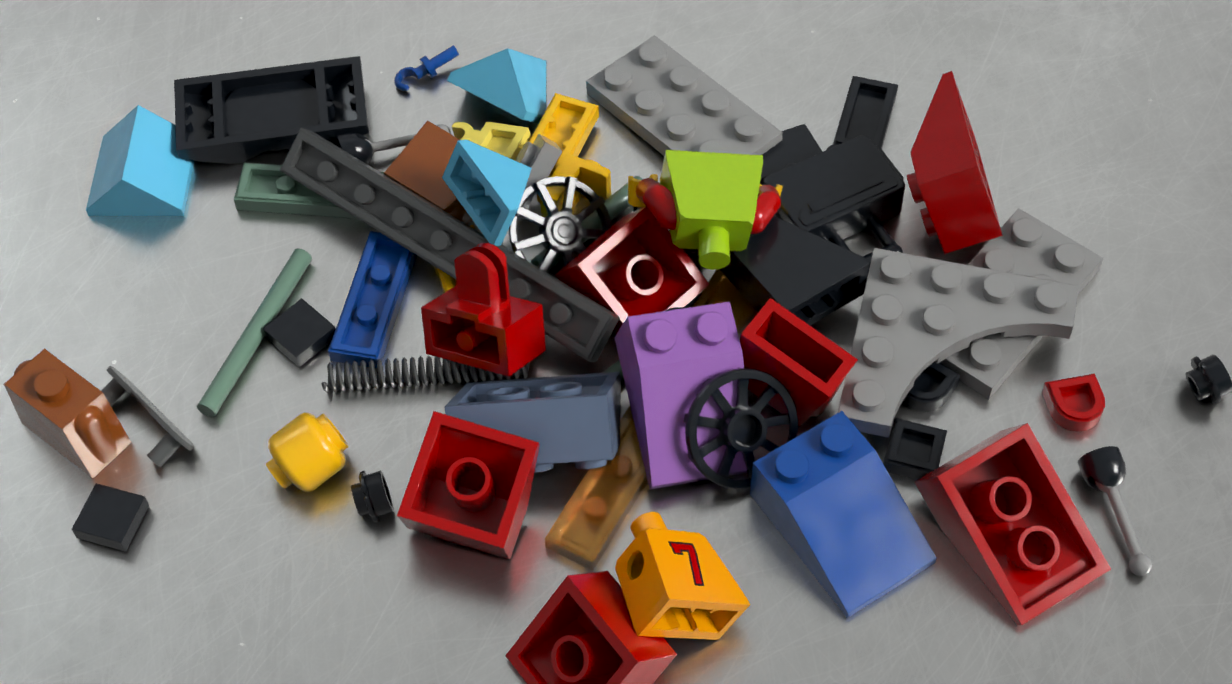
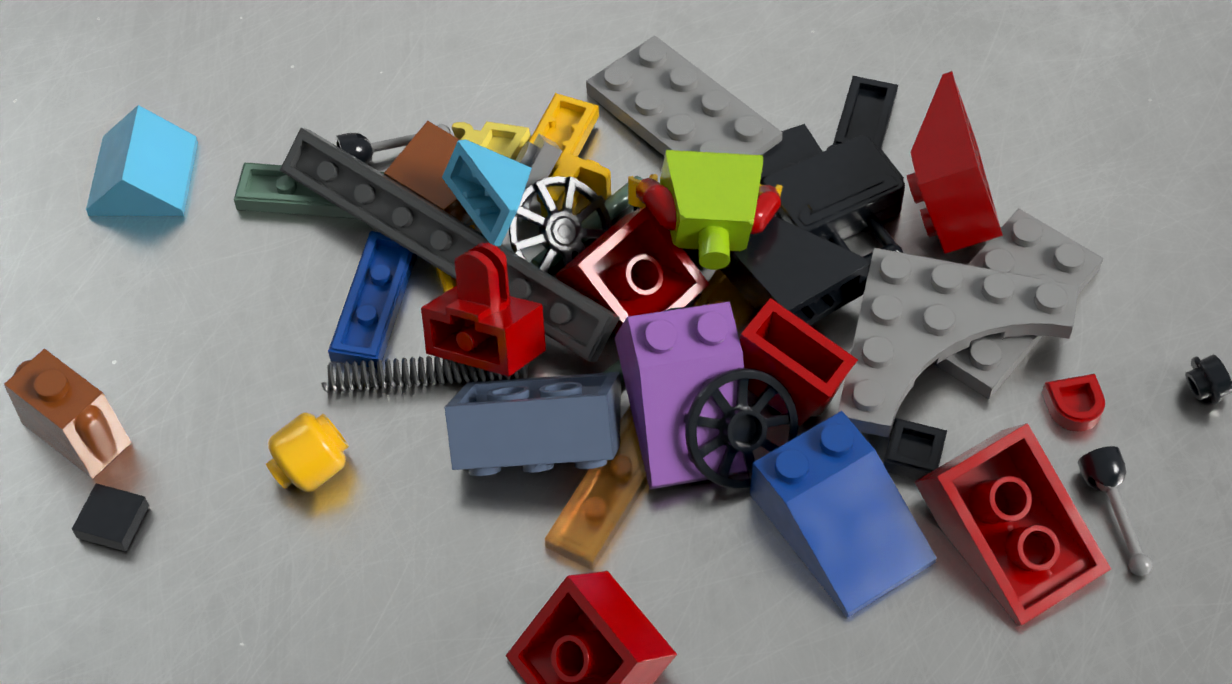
(171, 441): dark grey piece -> none
(254, 333): sand green bar -> none
(263, 109): black slope -> none
(300, 332): black tile -> none
(372, 495): black plate -> none
(427, 67): blue hand -> none
(470, 485): red slope -> none
(507, 81): medium azure slope -> none
(676, 583): light orange torso -> none
(932, 388): black tile -> none

